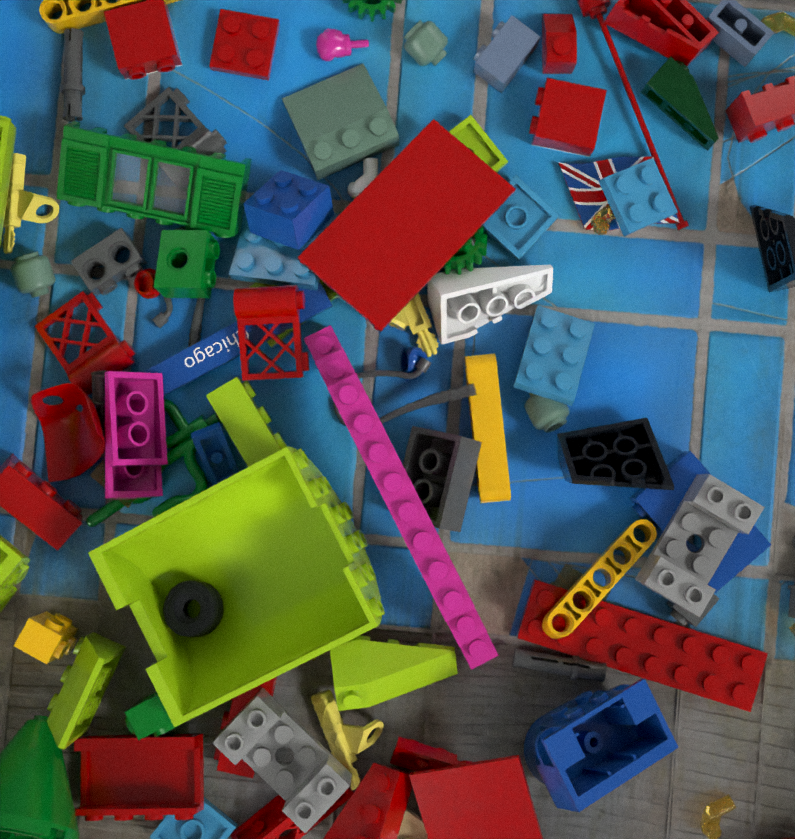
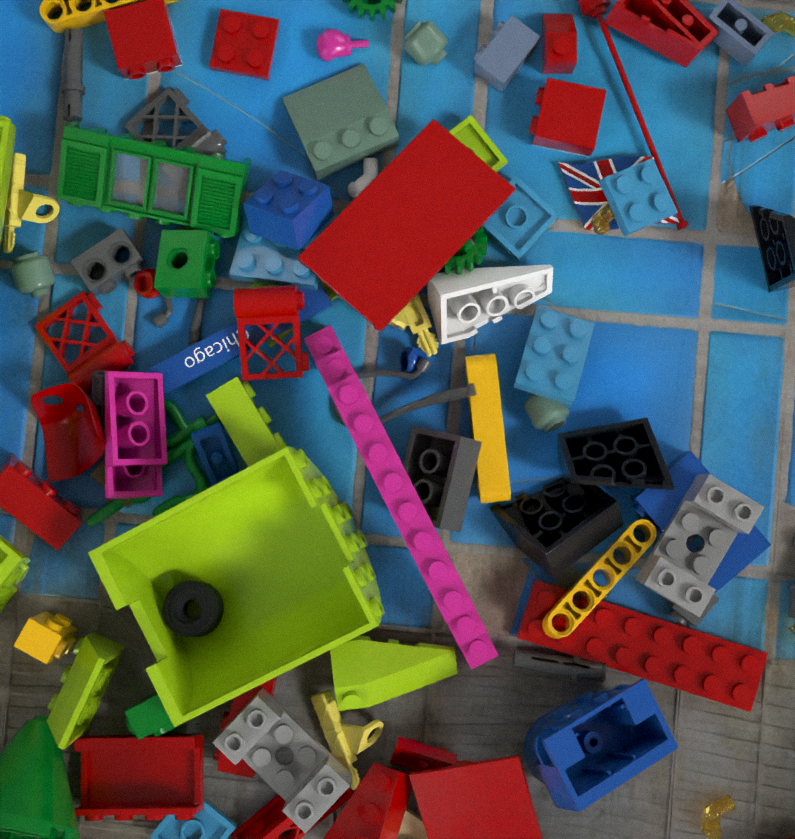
(559, 522): none -> black wedge
(679, 98): dark green slope -> none

